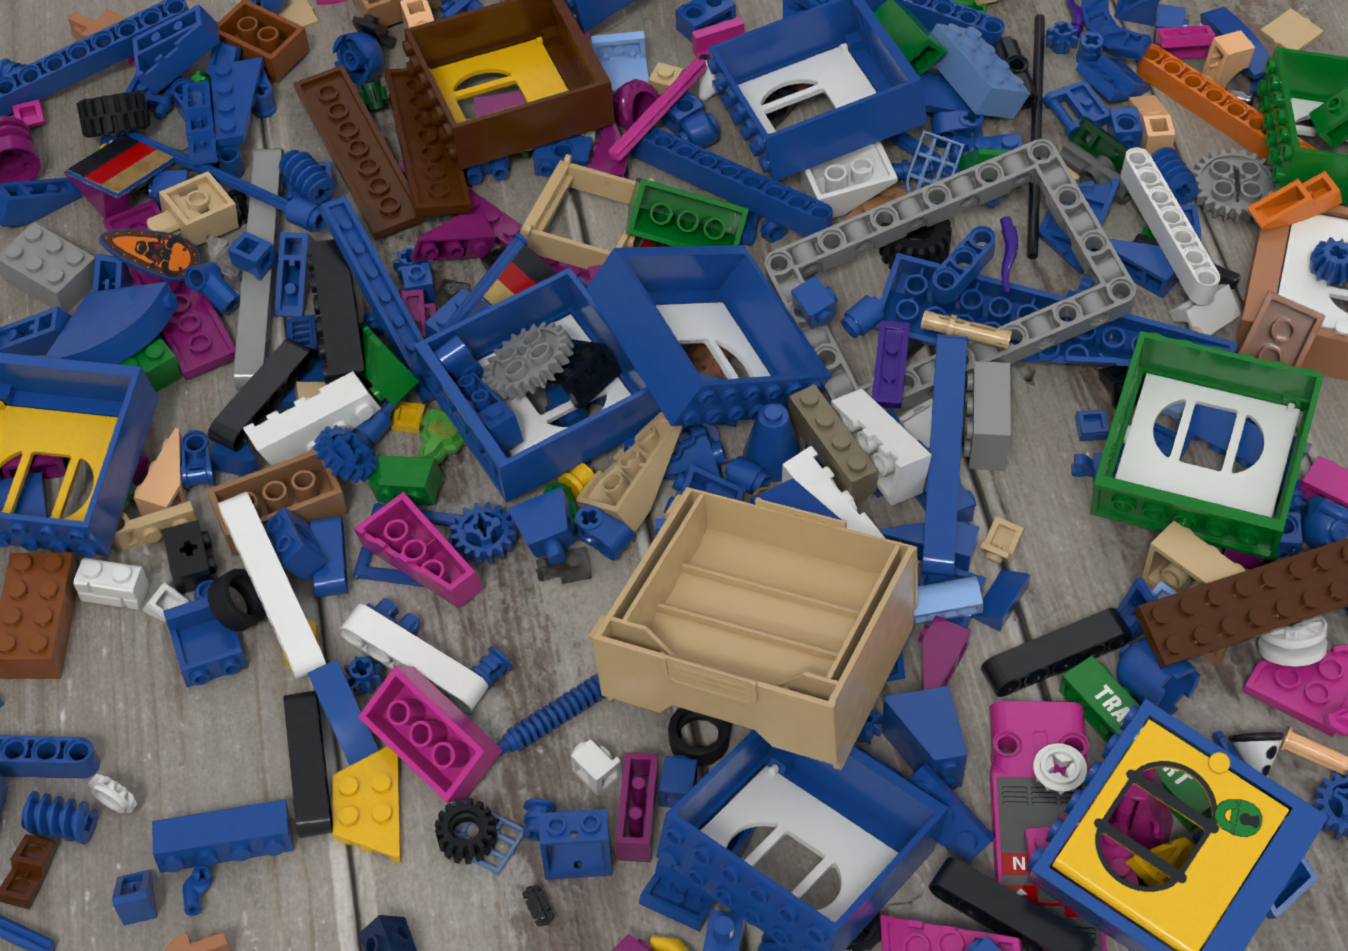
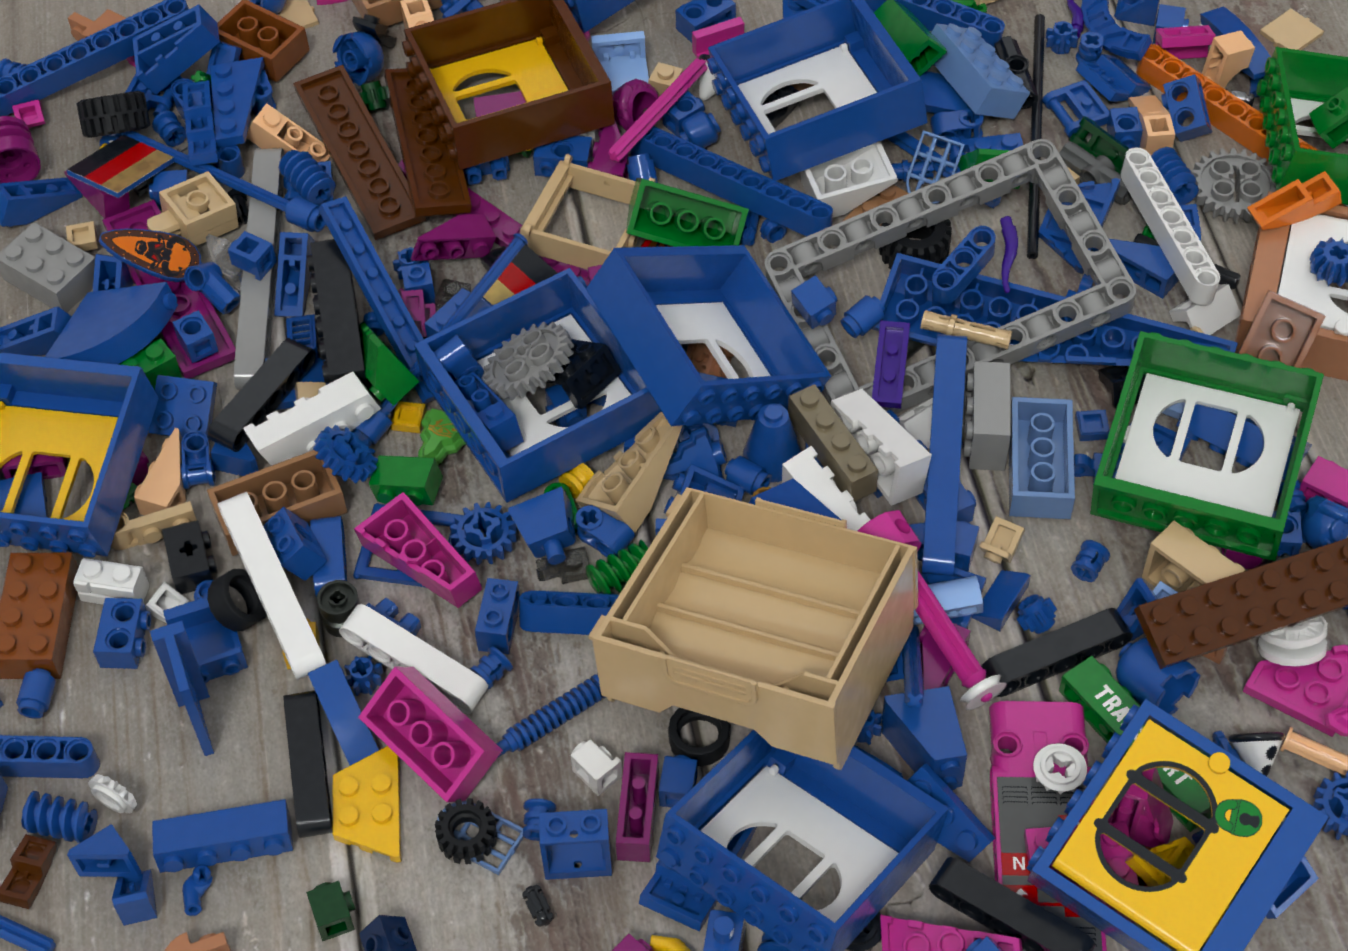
(35, 693): none -> blue brick
(83, 235): none -> tan plate
(104, 856): none -> blue slope
(116, 632): none -> blue brick
(169, 128): none -> blue bush
(183, 405): none -> blue plate
(183, 676): none -> blue fence
(195, 336): none -> blue brick
(275, 130): none -> light nougat slope
(331, 909): none -> dark green brick
(336, 603): none -> pearl dark grey wheel
(497, 615): none -> blue brick
(562, 611): none -> blue beam
(615, 569): none -> green piece
(641, 167): none -> blue brick
(913, 670): none -> blue axle
(981, 690): none -> dark pink piece
(1036, 614): none -> blue gear
(1041, 458): none -> medium blue brick
(1090, 561): none -> blue bush
(1192, 106): none -> blue brick

